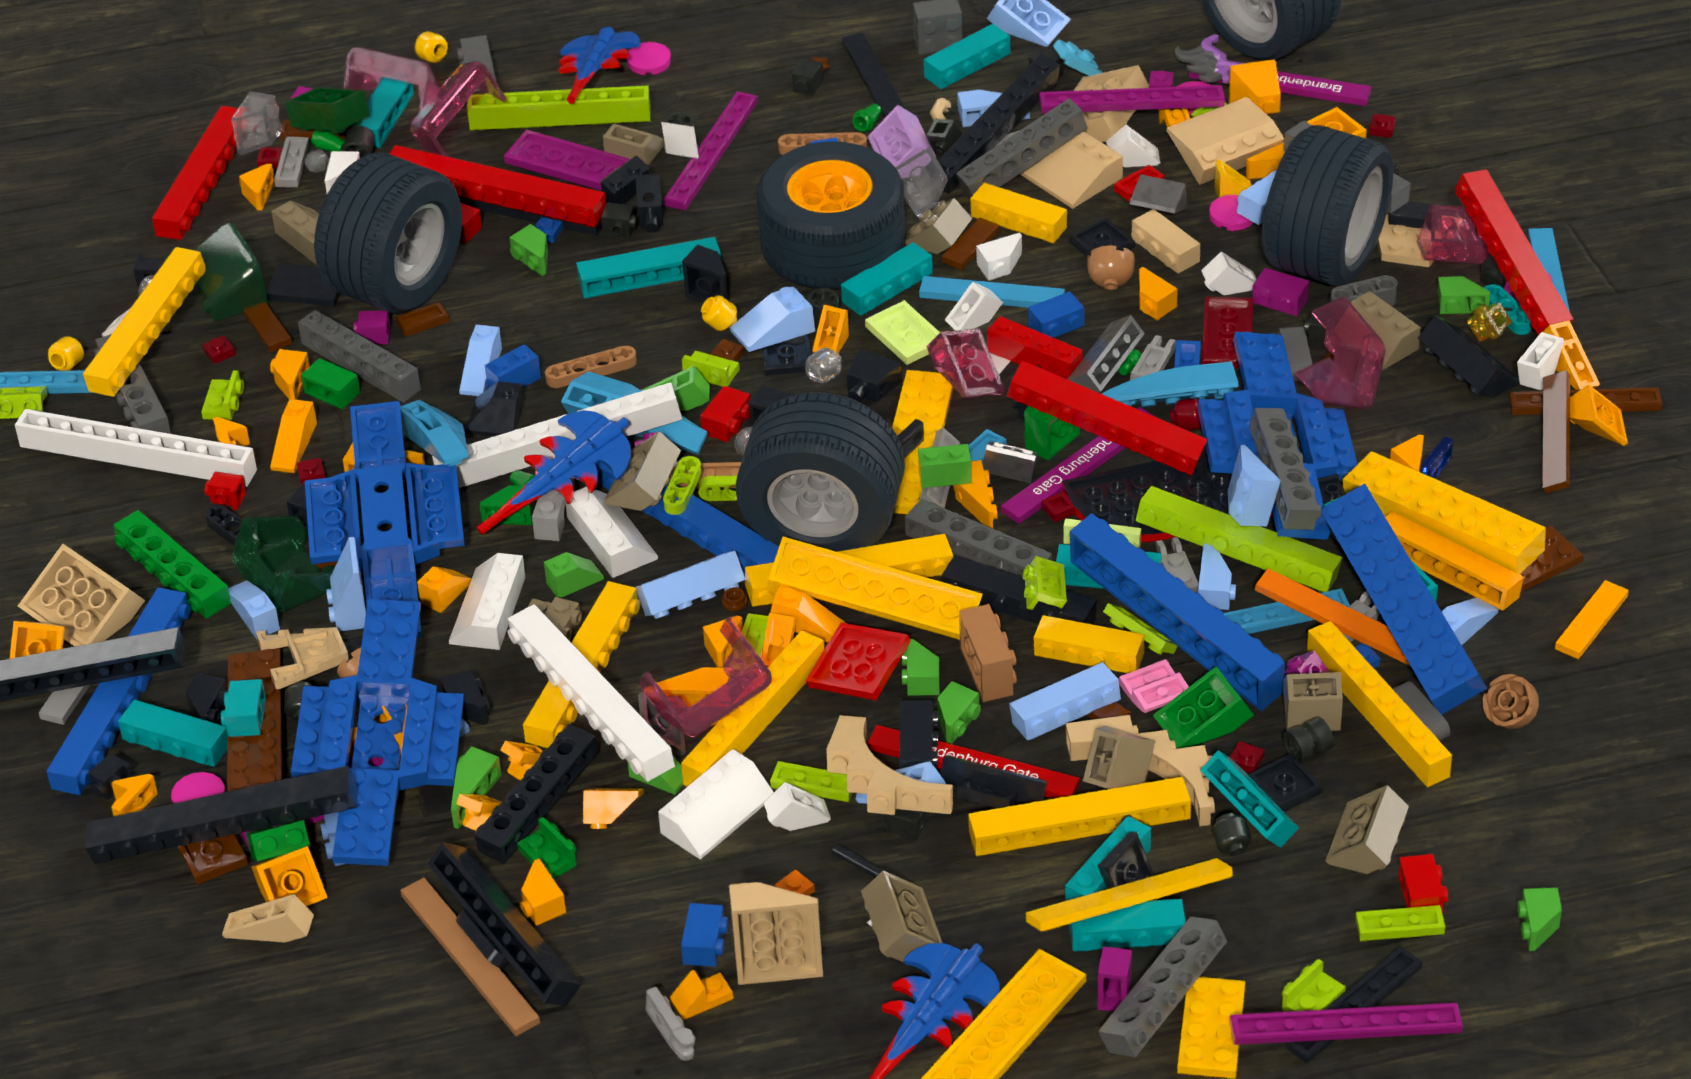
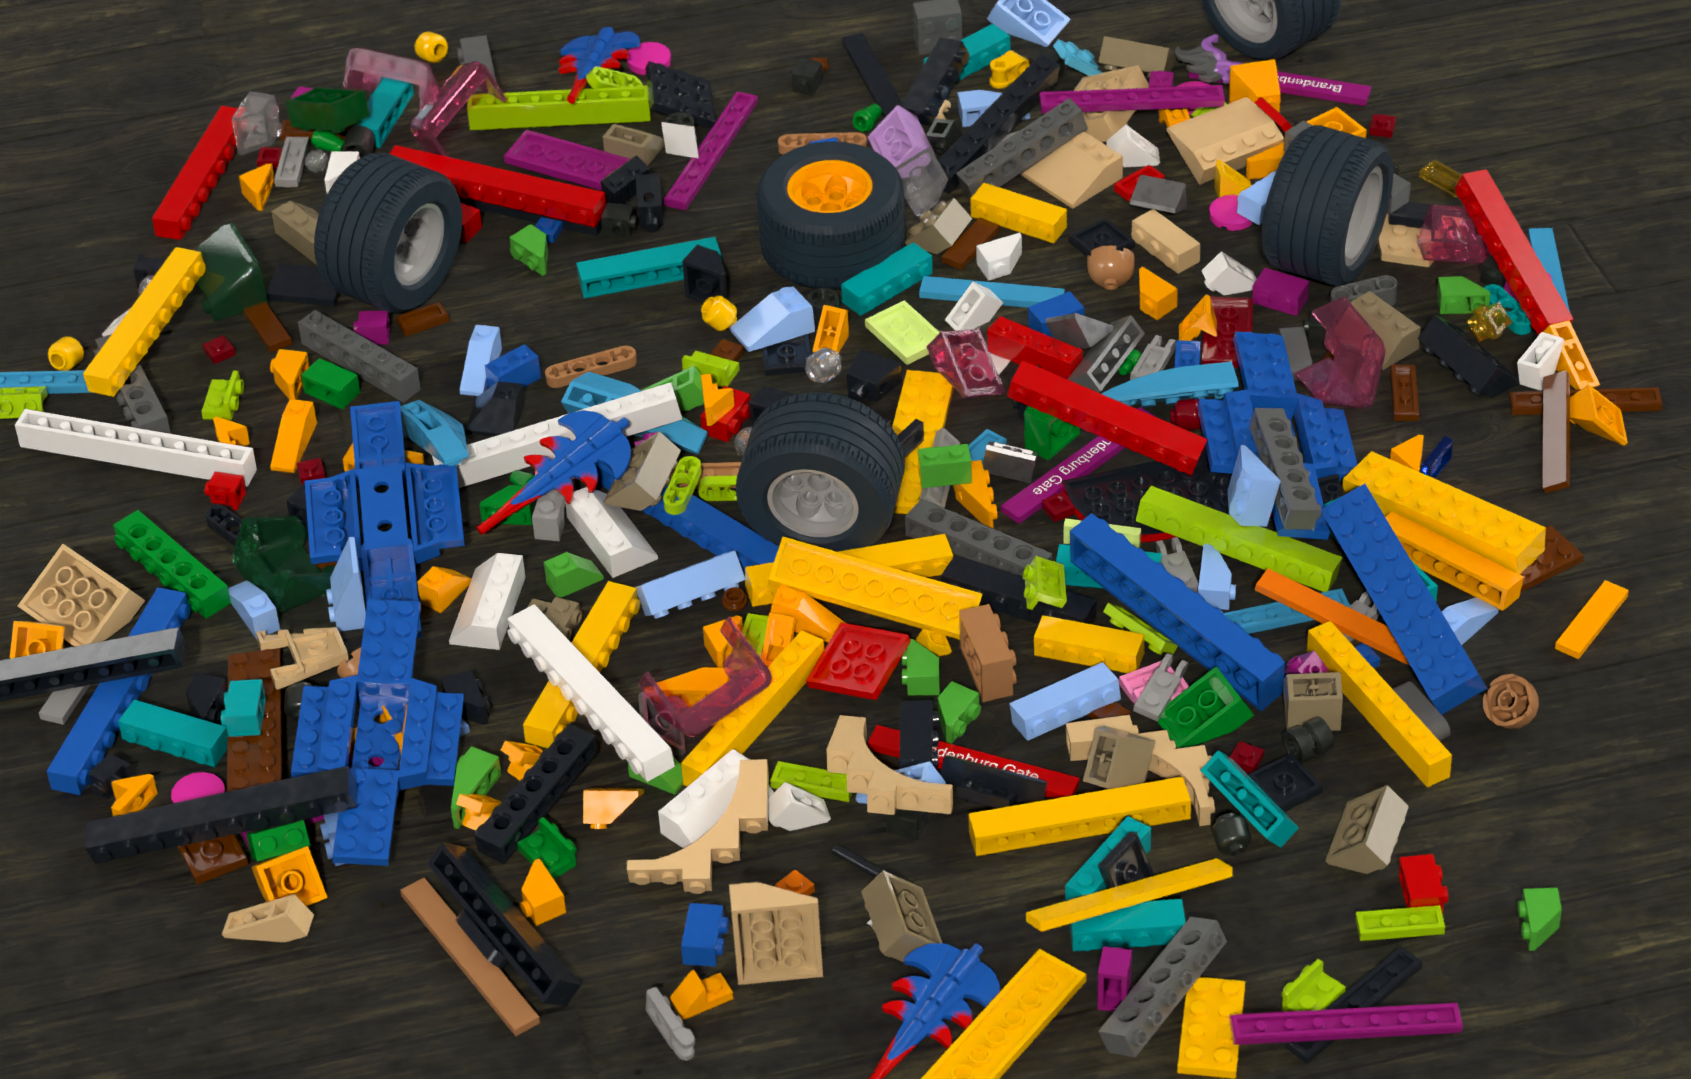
(605, 78): none -> lime beam
(677, 91): none -> black plate
(716, 401): none -> light orange slope
(721, 843): none -> tan arch
(934, 642): none -> yellow slope
(936, 79): none -> black brick
(1007, 69): none -> yellow piece
(1078, 330): none -> flat silver slope
(1123, 54): none -> dark tan slope
(1160, 689): none -> light grey hinge
(1200, 318): none -> light orange slope
(1282, 124): none -> red tile
(1404, 392): none -> reddish brown tile
(1441, 176): none -> clear yellow tile

